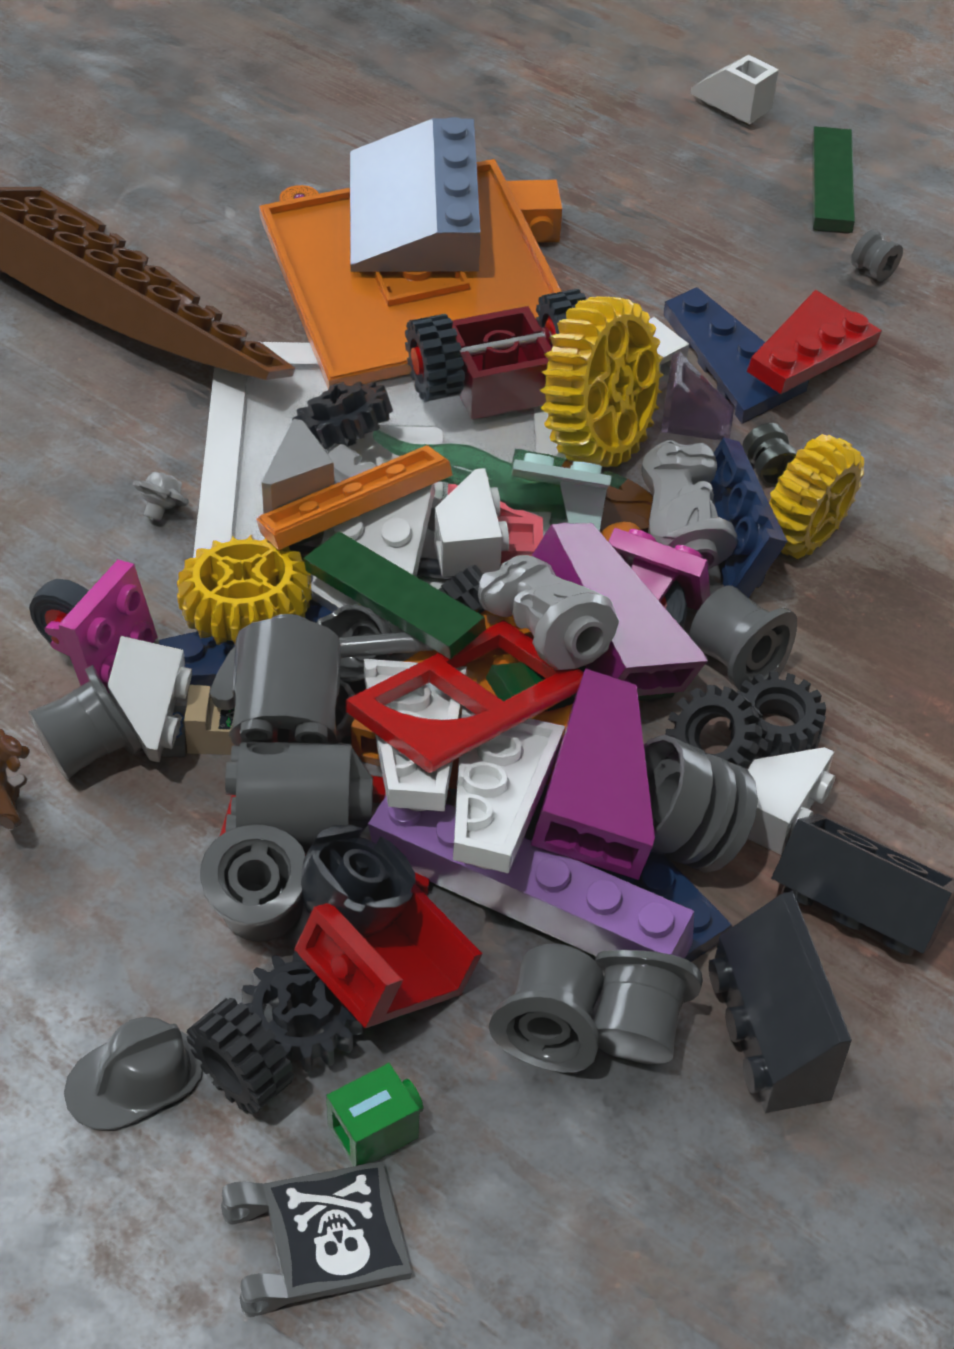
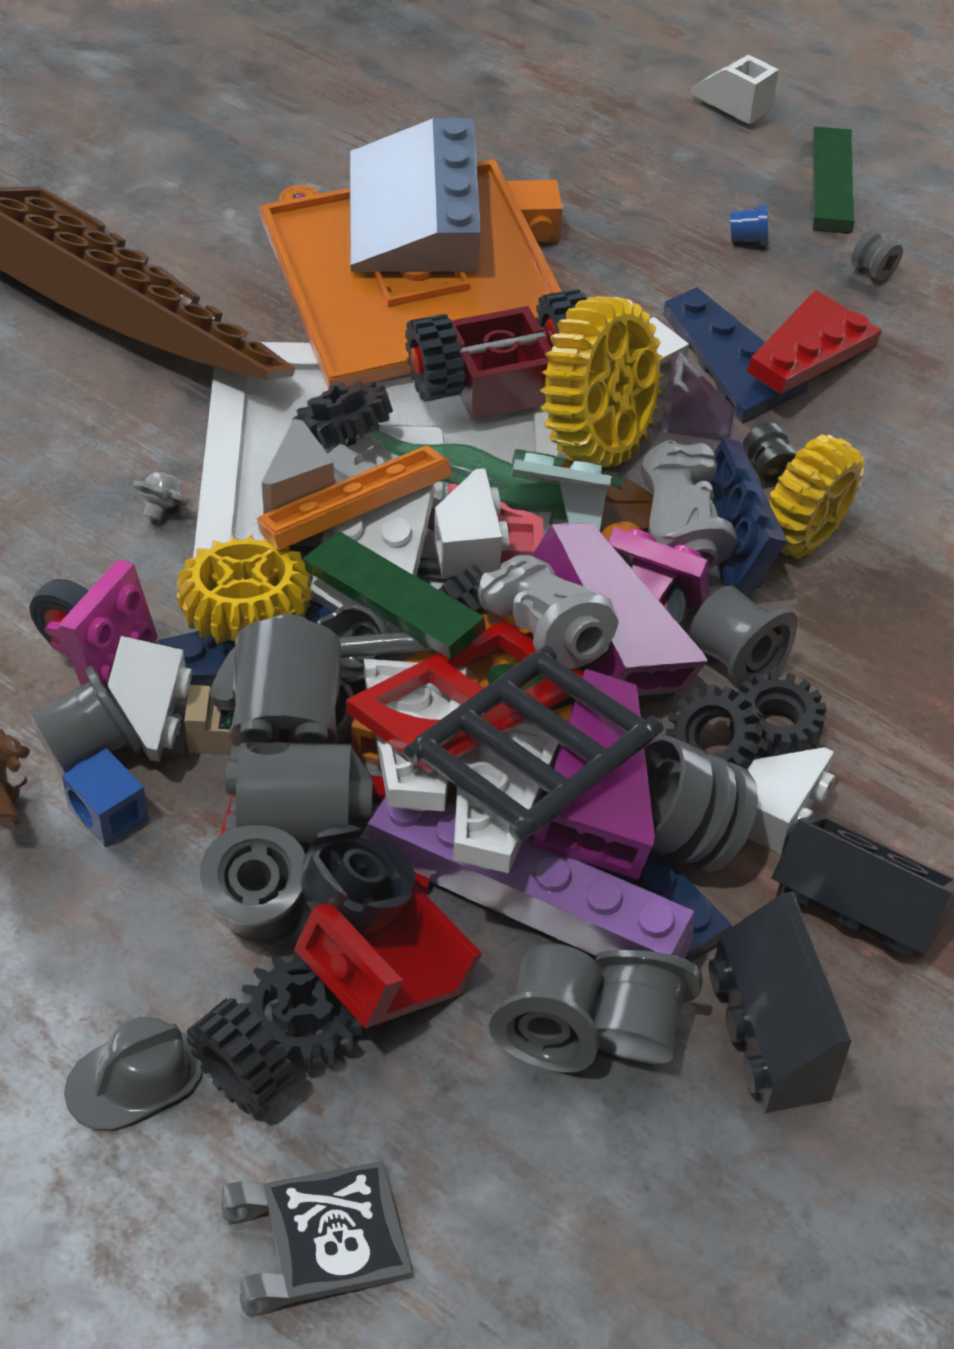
(105, 797): none -> blue brick
(374, 1115): green brick -> none
(561, 790): none -> black bar
(750, 226): none -> blue piece

